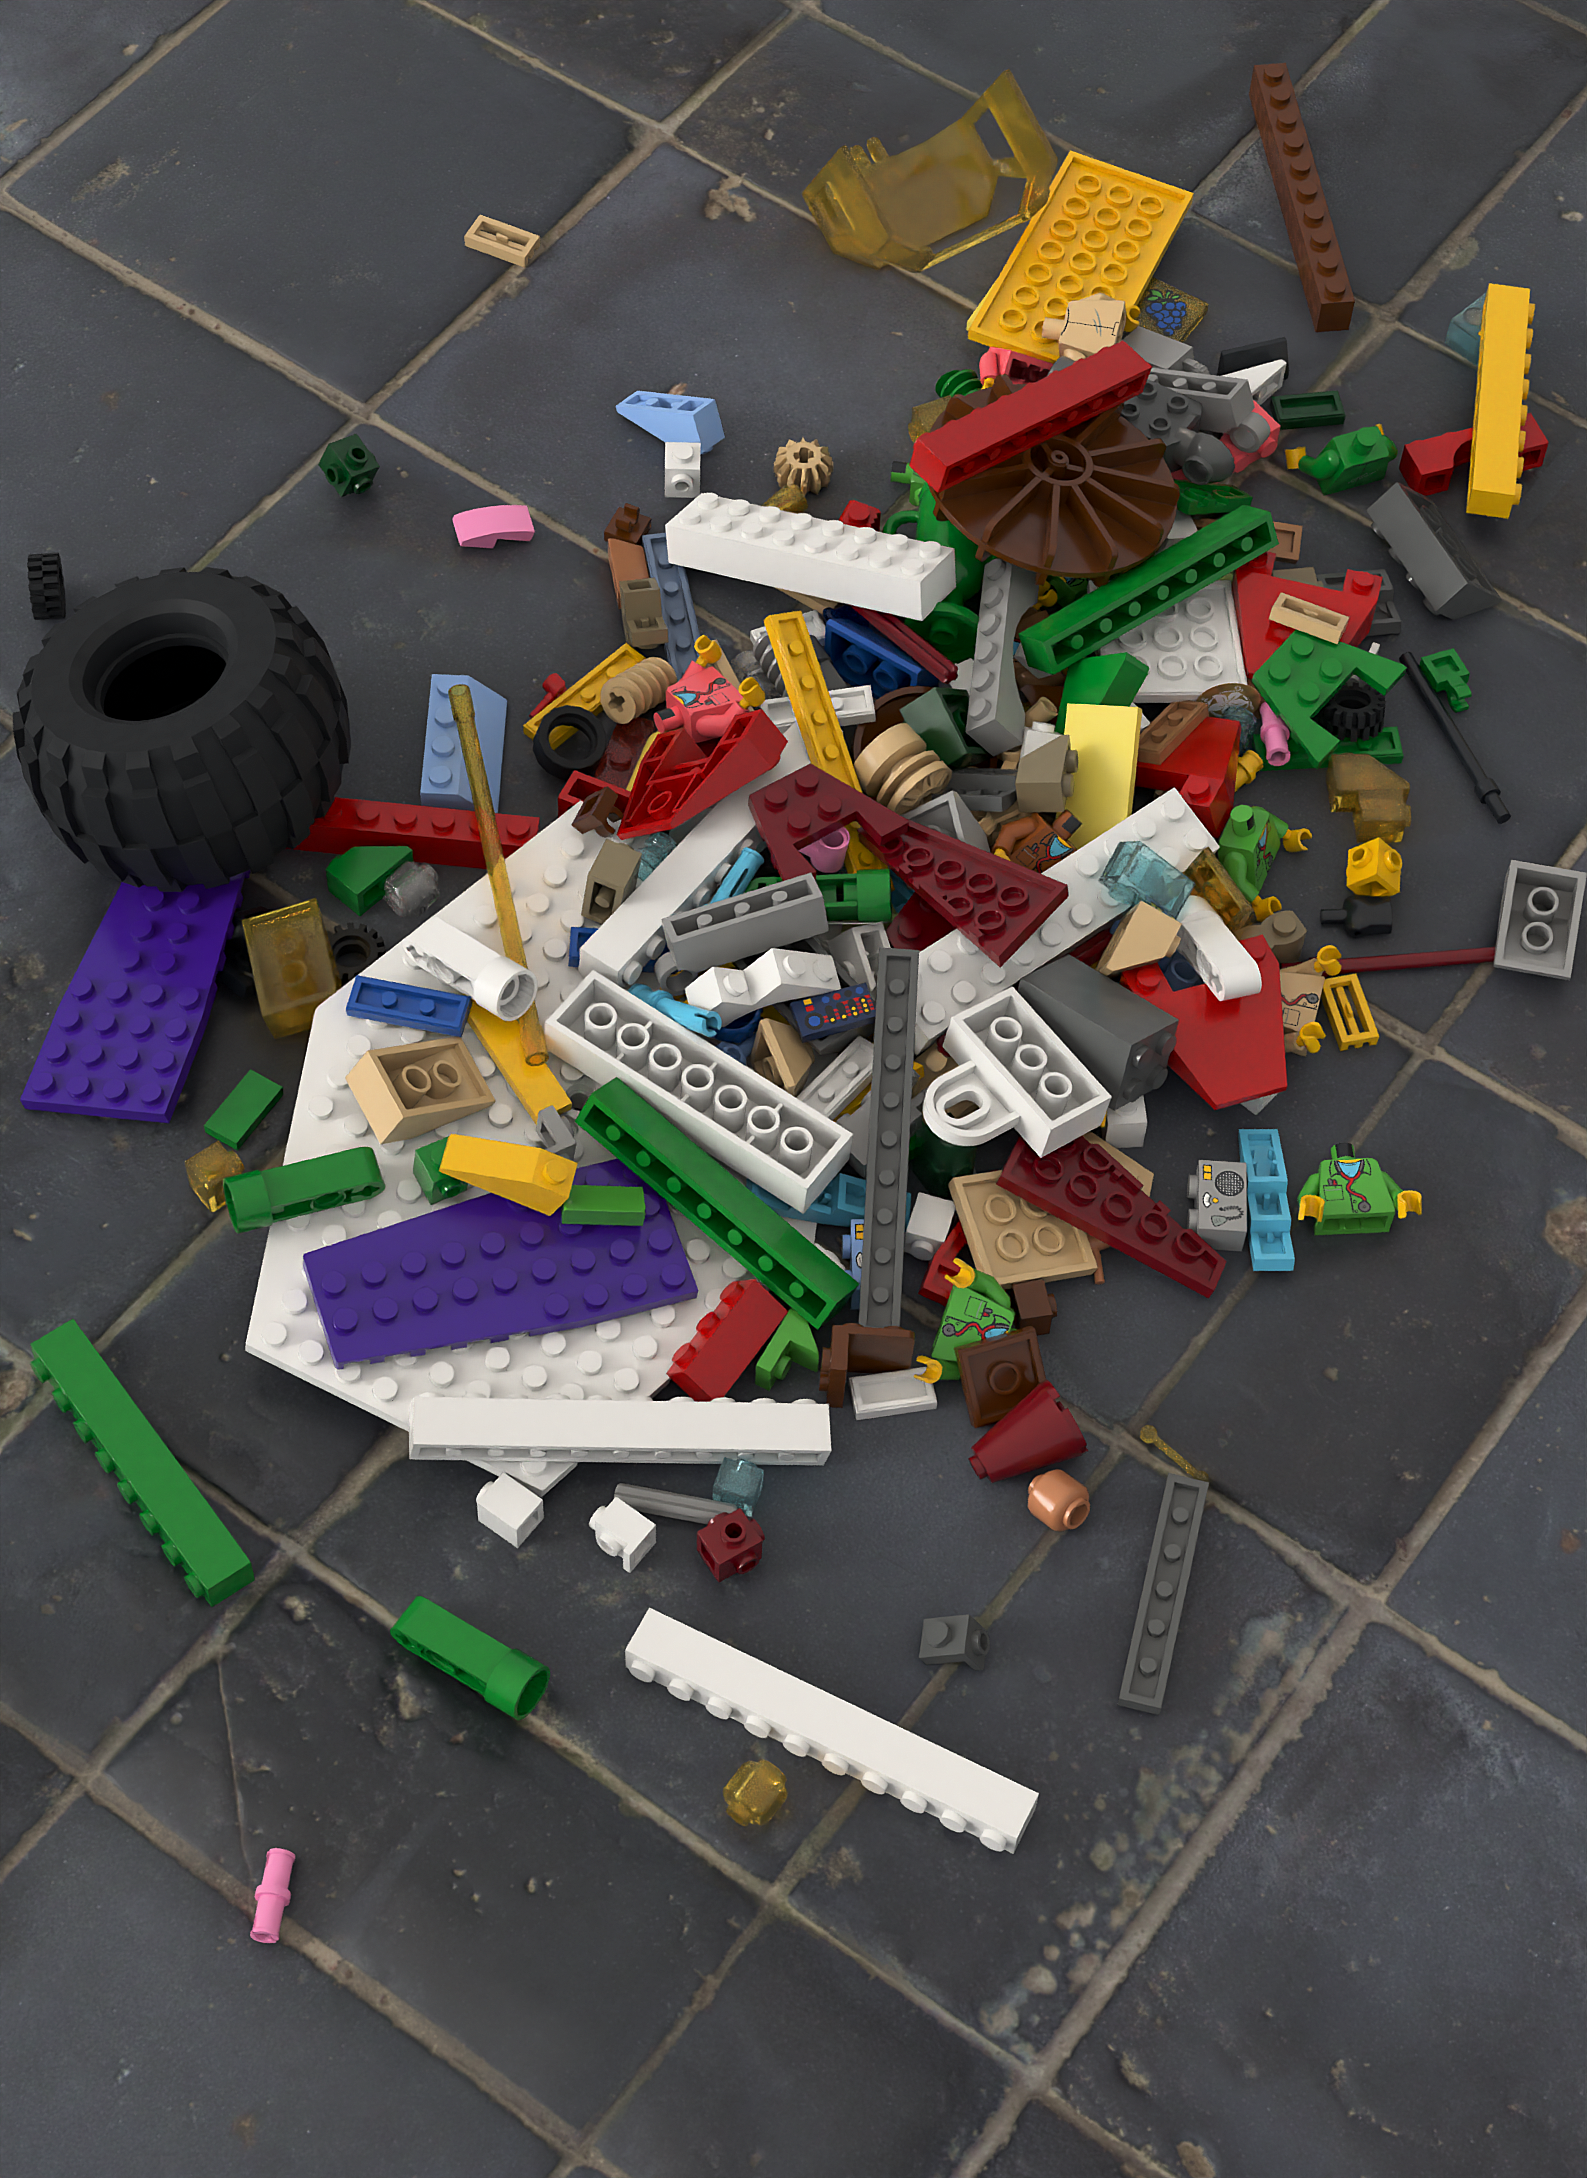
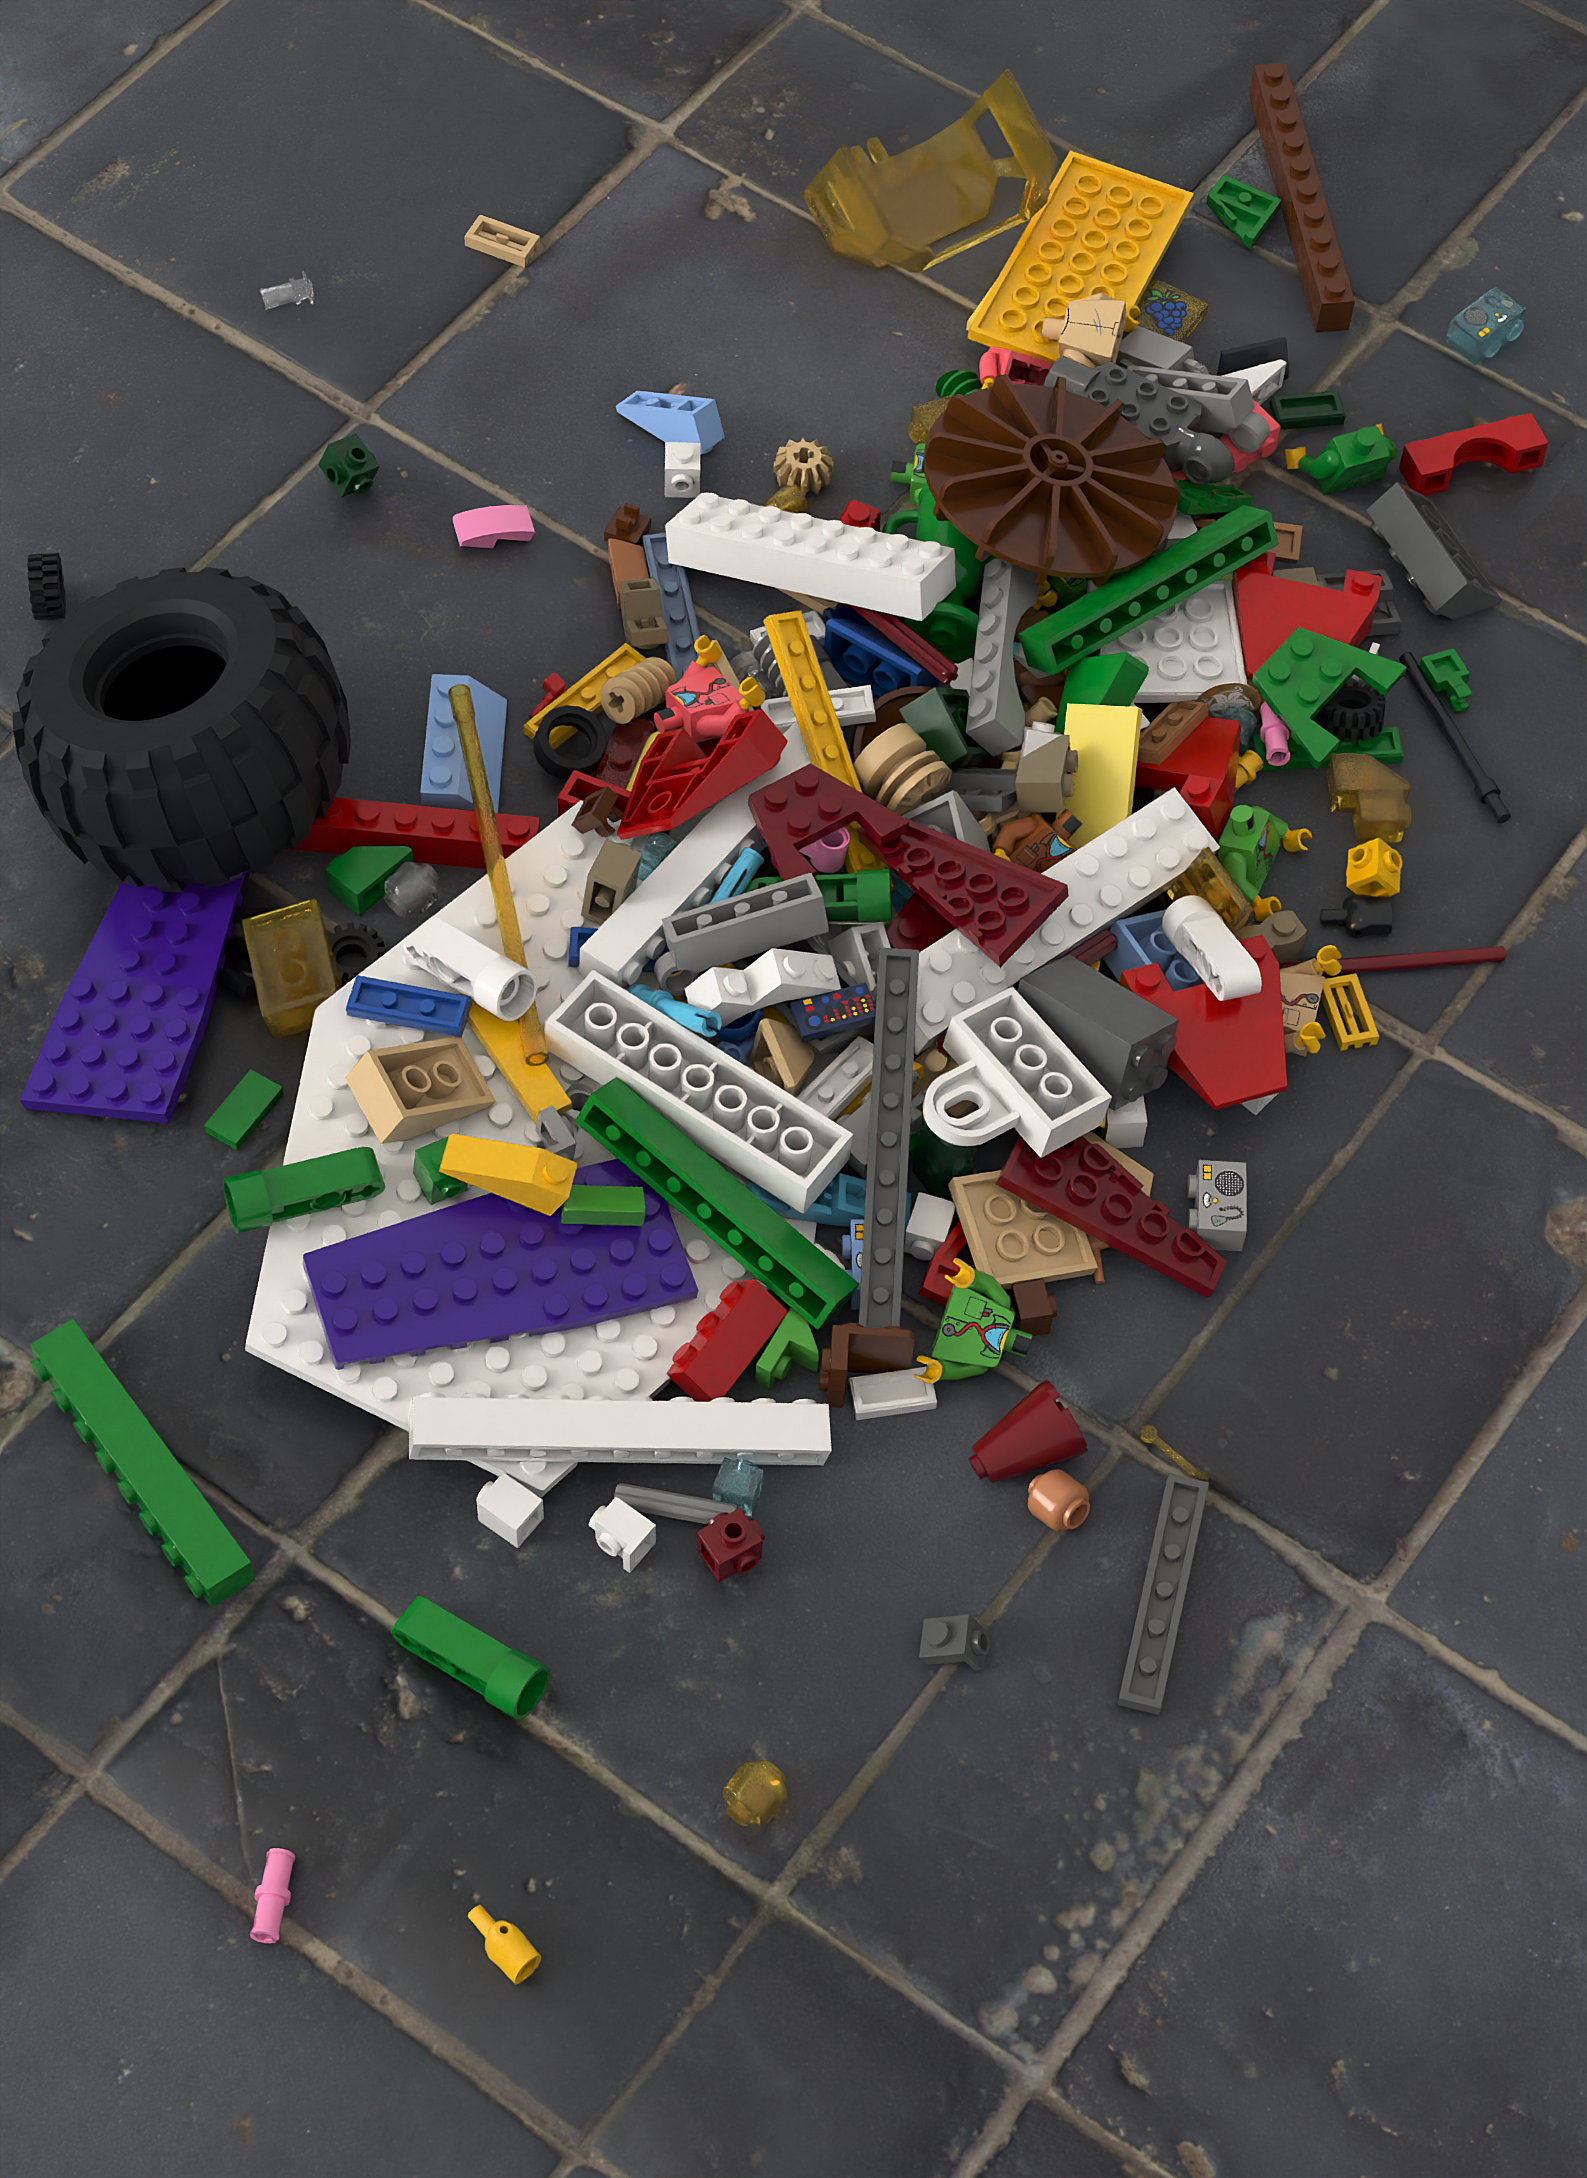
(207, 1172): clear yellow brick -> none
(288, 292): none -> clear pin
(506, 1945): none -> yellow piece
(831, 1731): white brick -> none
(999, 1373): reddish brown tile -> none
(1029, 416): red brick -> none
(1139, 940): tan slope -> none
(1142, 875): clear light blue brick -> none
(1243, 208): none -> green wing
(1266, 1200): medium azure slope -> none
(1309, 618): tan tile -> none
(1353, 1195): bright green torso -> none
(1499, 401): yellow brick -> none
(1539, 919): light grey slope -> none

